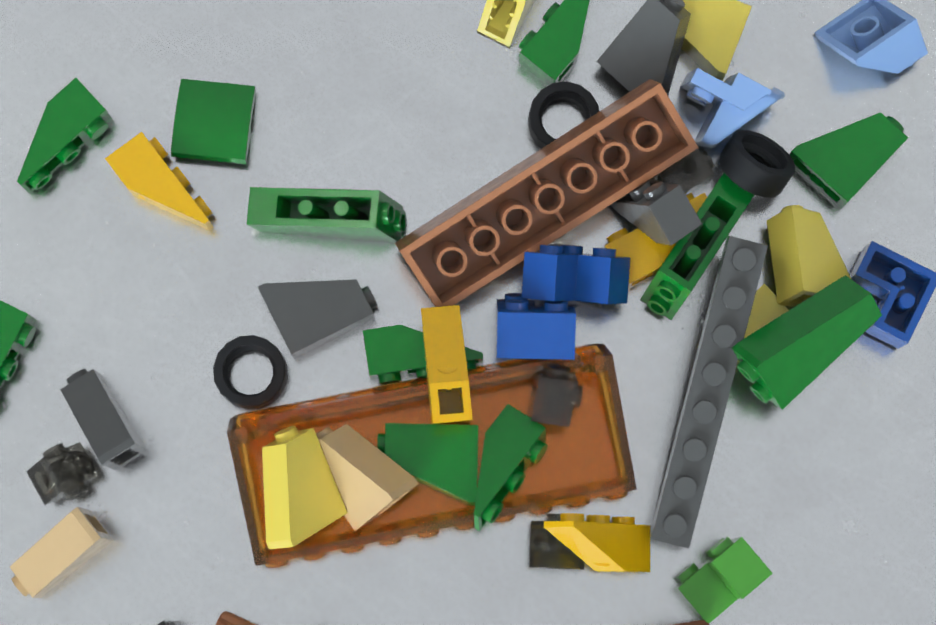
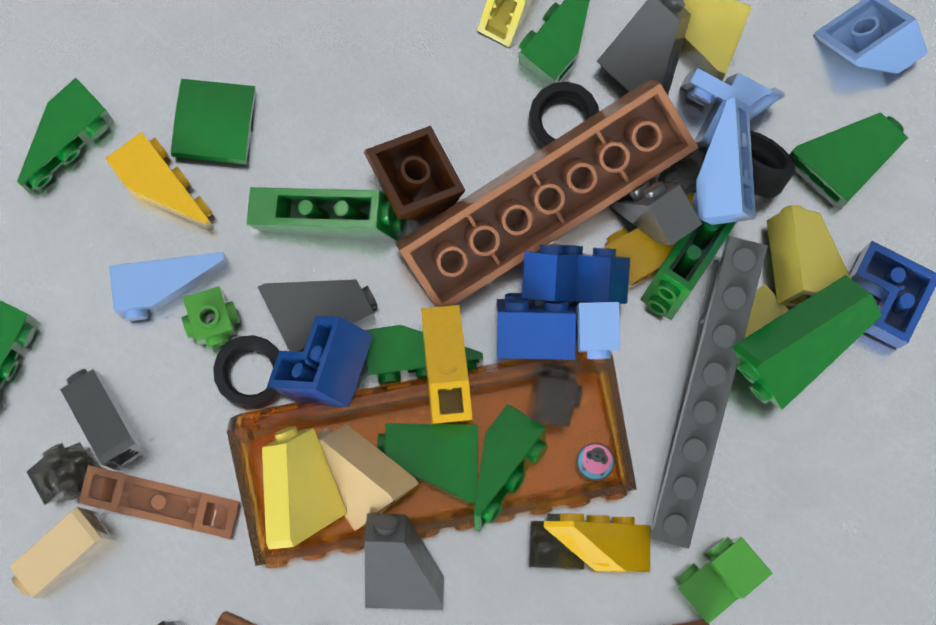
(156, 283): none -> light blue slope
(158, 502): none -> nougat slope
(201, 307): none -> bright green brick
(327, 367): none -> blue brick
(399, 566): none -> dark grey slope
(415, 175): none -> reddish brown slope
(595, 462): none -> tile
(598, 329): none -> light blue slope
(726, 174): none -> light blue slope

